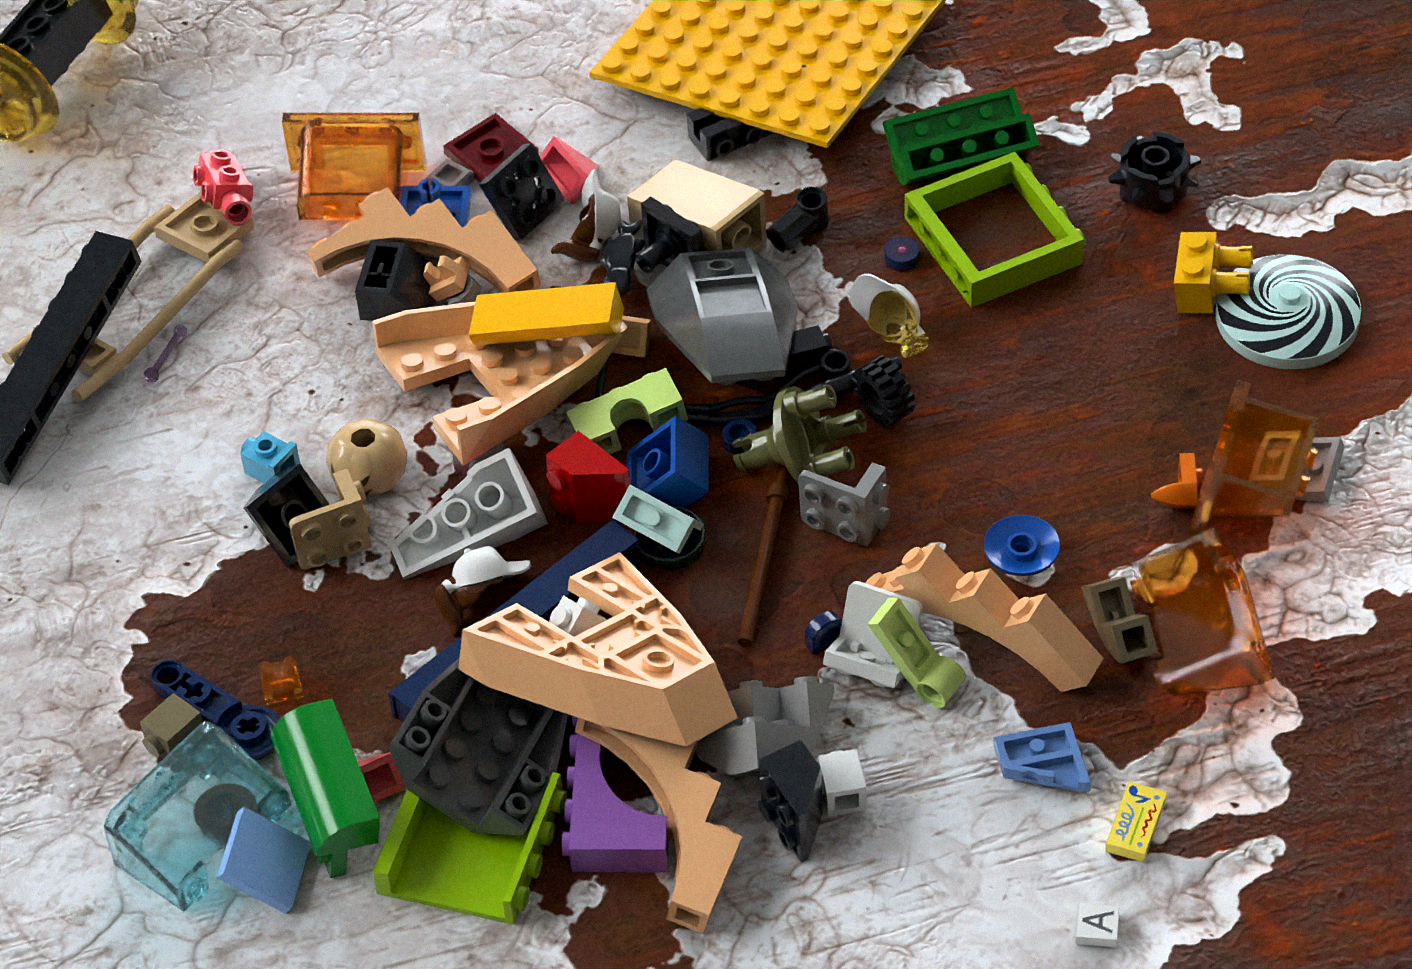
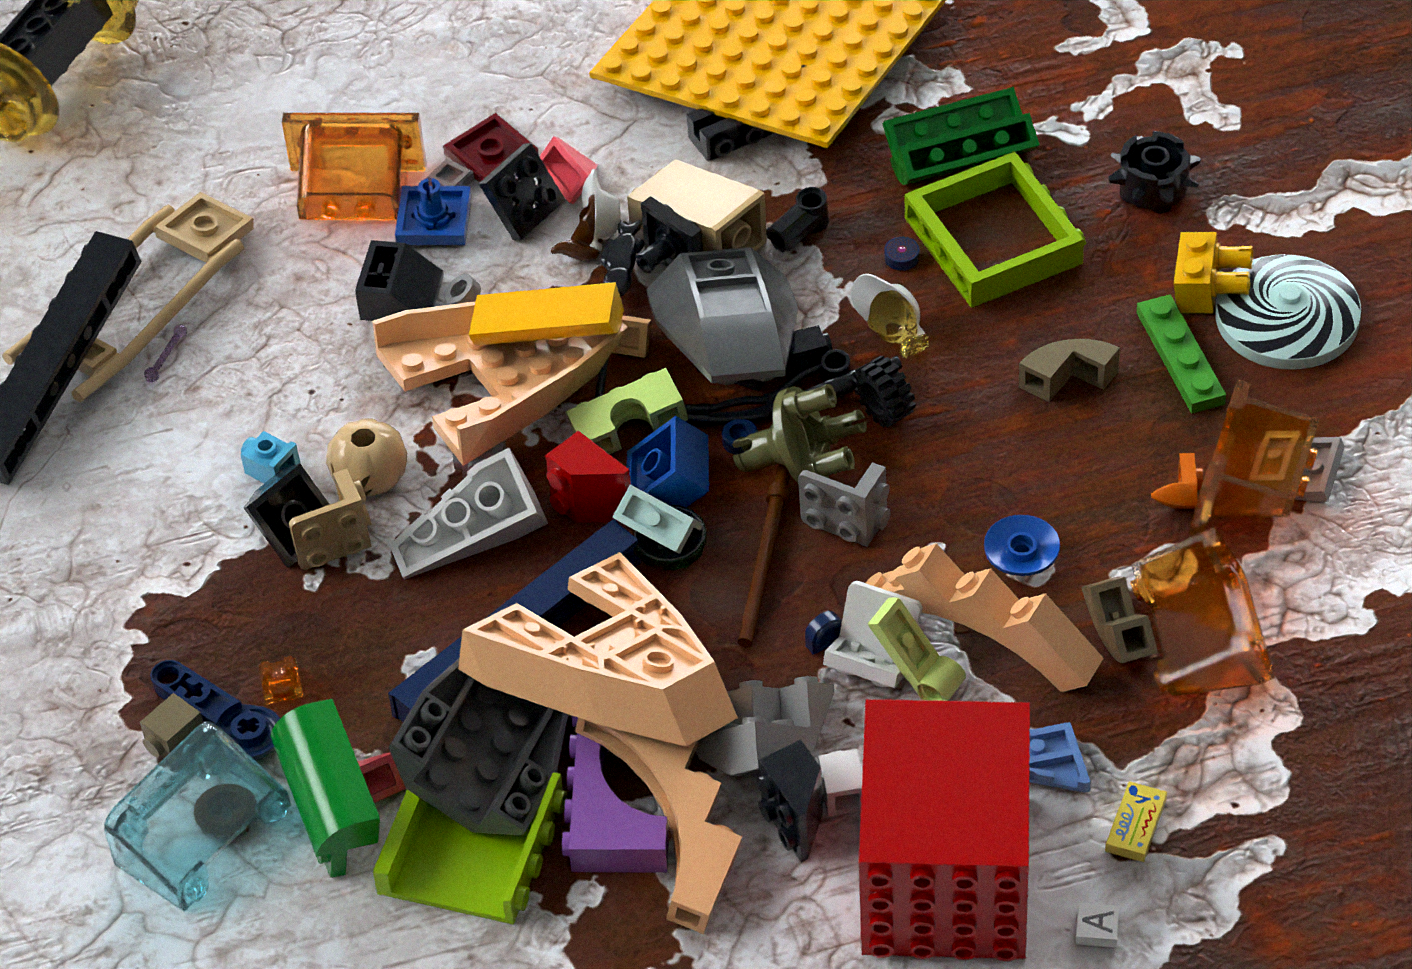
(224, 185): coral brick -> none
(264, 860): light blue tile -> none
(431, 233): light nougat arch -> none
(447, 277): light nougat tile -> none
(470, 578): hair -> none
(576, 617): white brick -> none
(945, 829): none -> red container
(1052, 365): none -> dark tan brick
(1181, 354): none -> bright green plate

